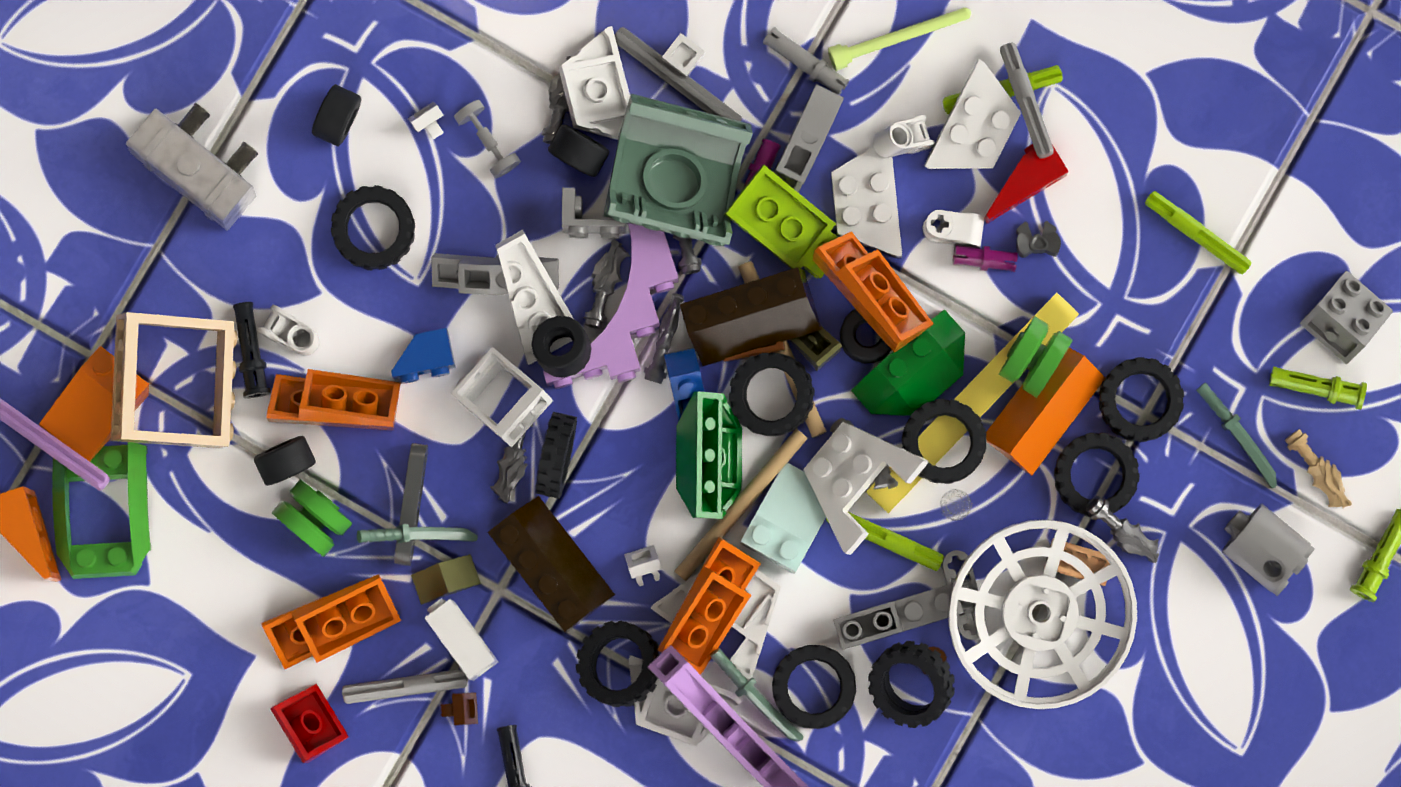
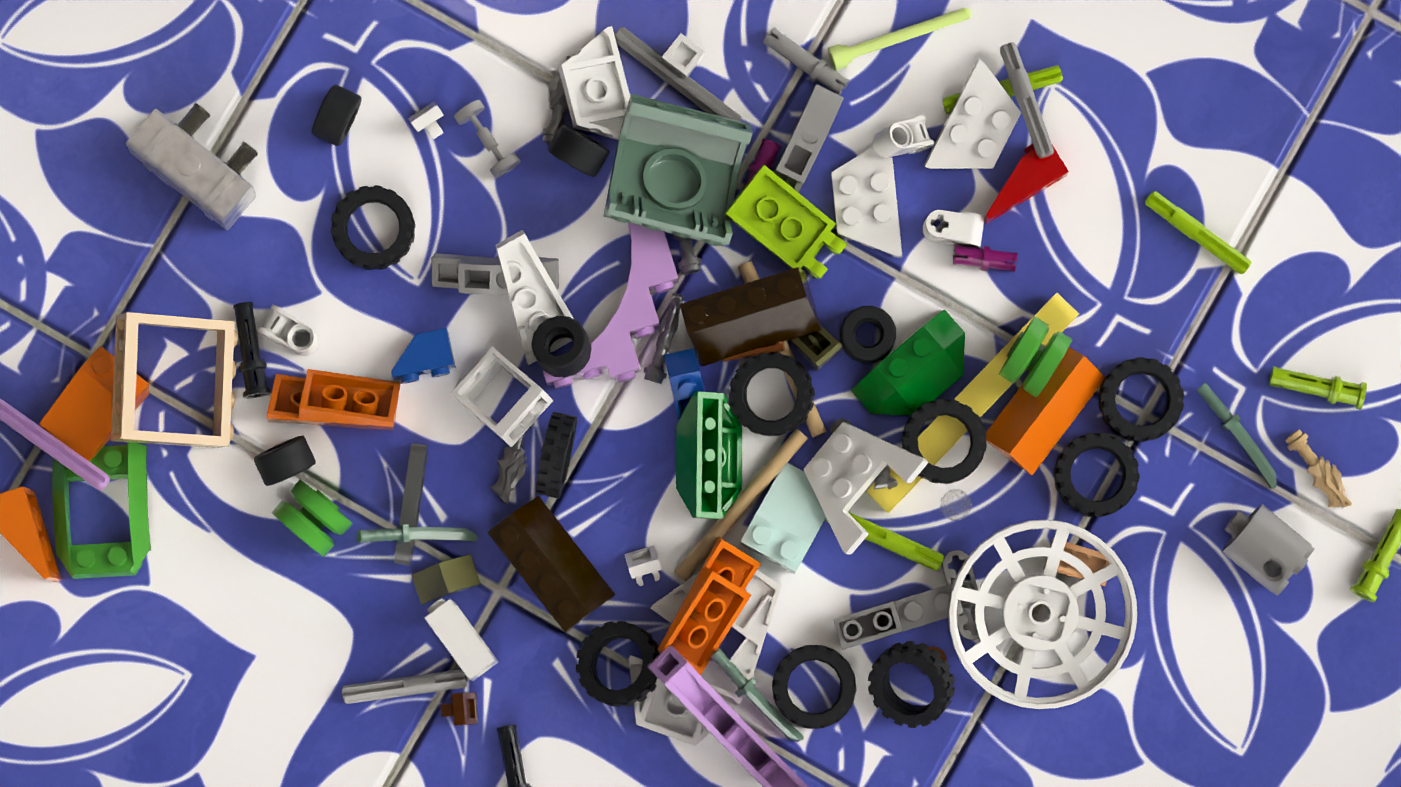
(309, 723): red slope -> none
(332, 622): orange slope -> none
(579, 228): light grey bracket -> none
(605, 276): flat silver piece -> none
(873, 290): orange slope -> none
(1046, 243): dark grey piece -> none
(1129, 536): flat silver piece -> none
(1347, 317): light grey bracket -> none

